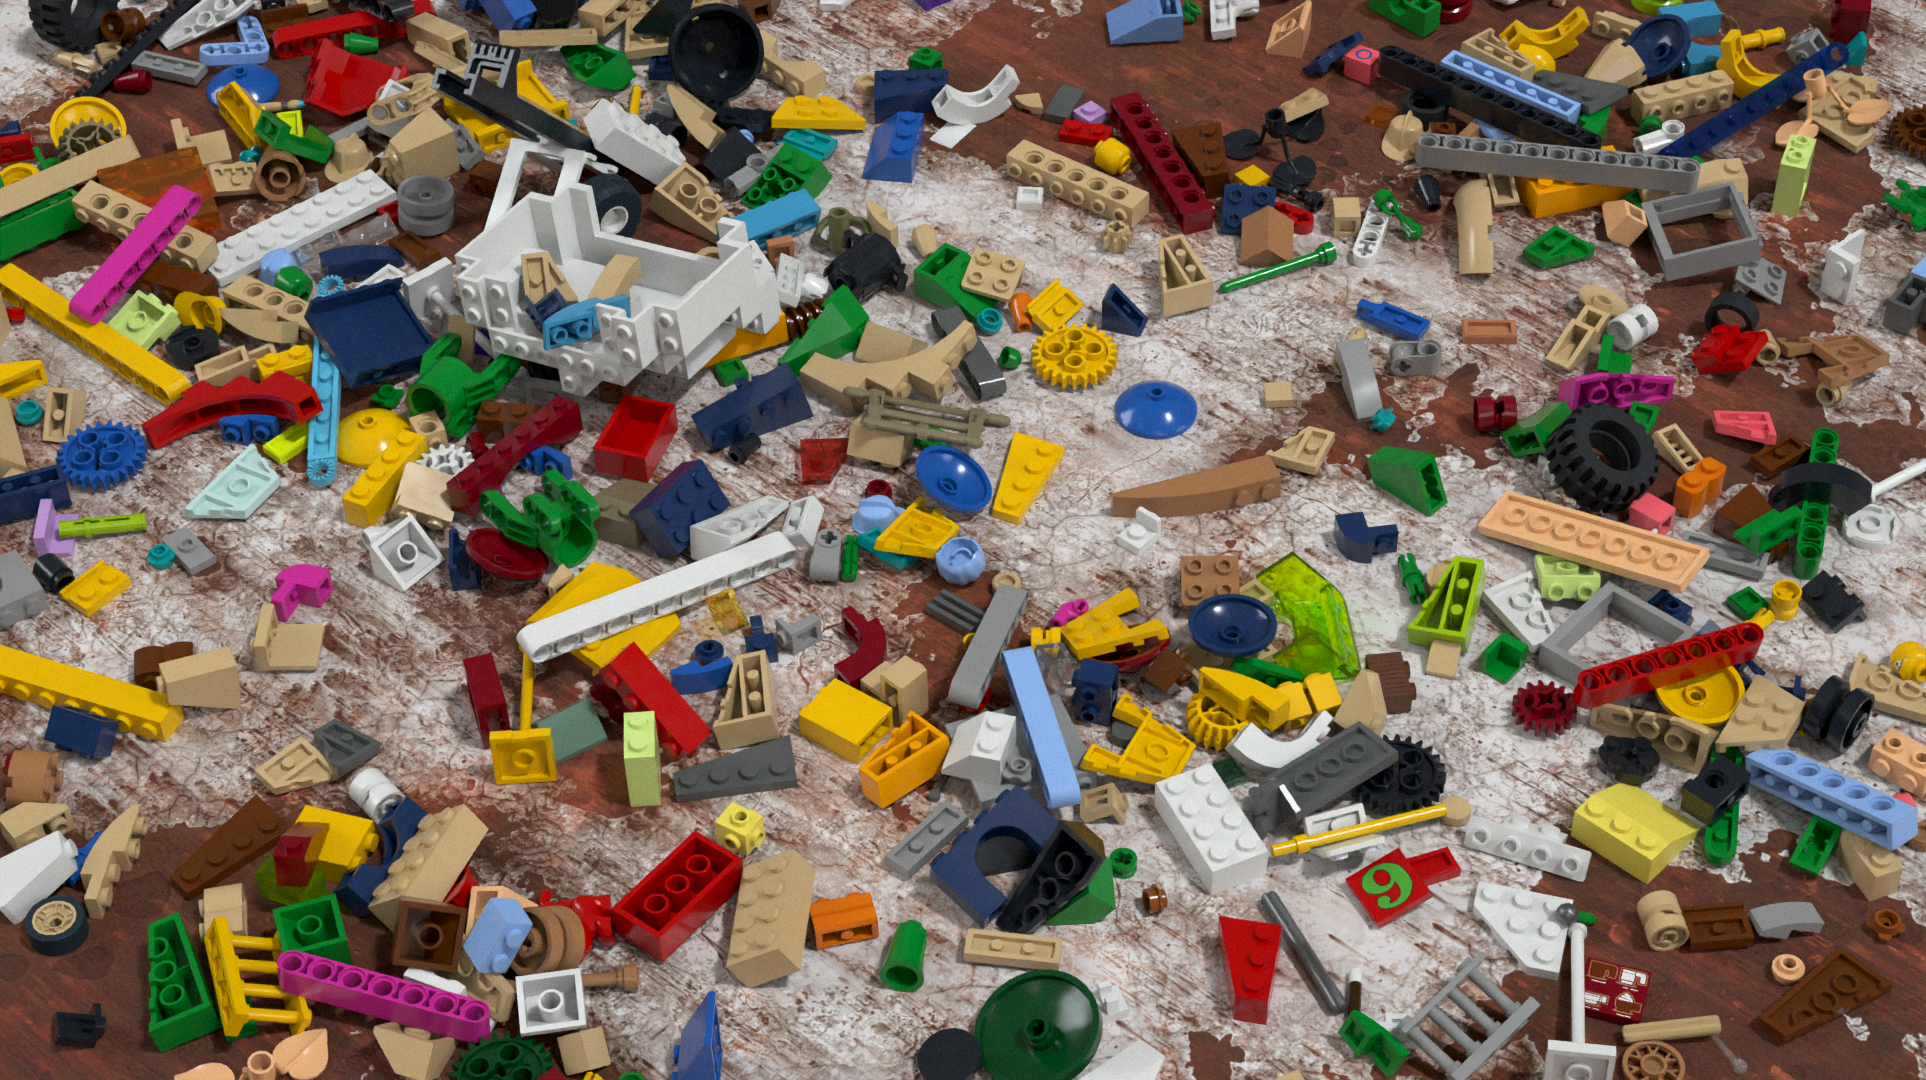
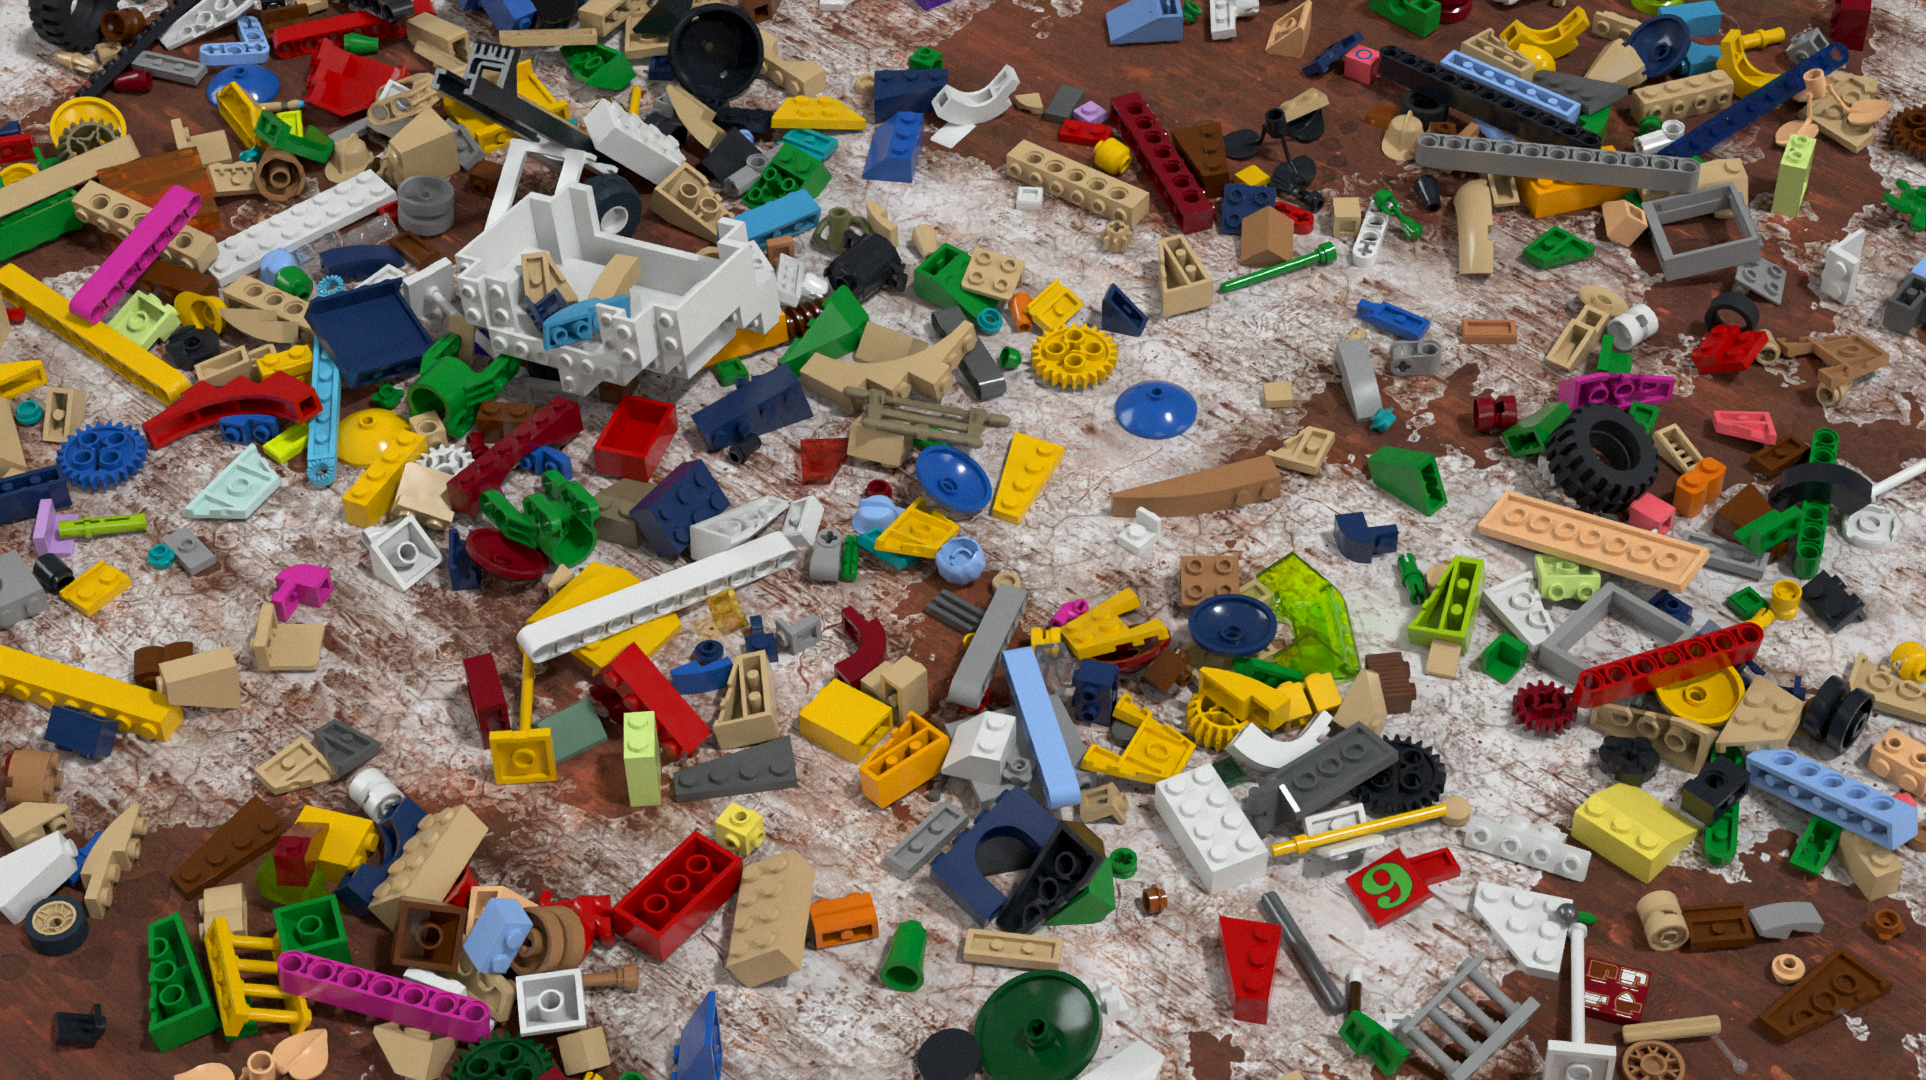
(1857, 50): teal slope -> none

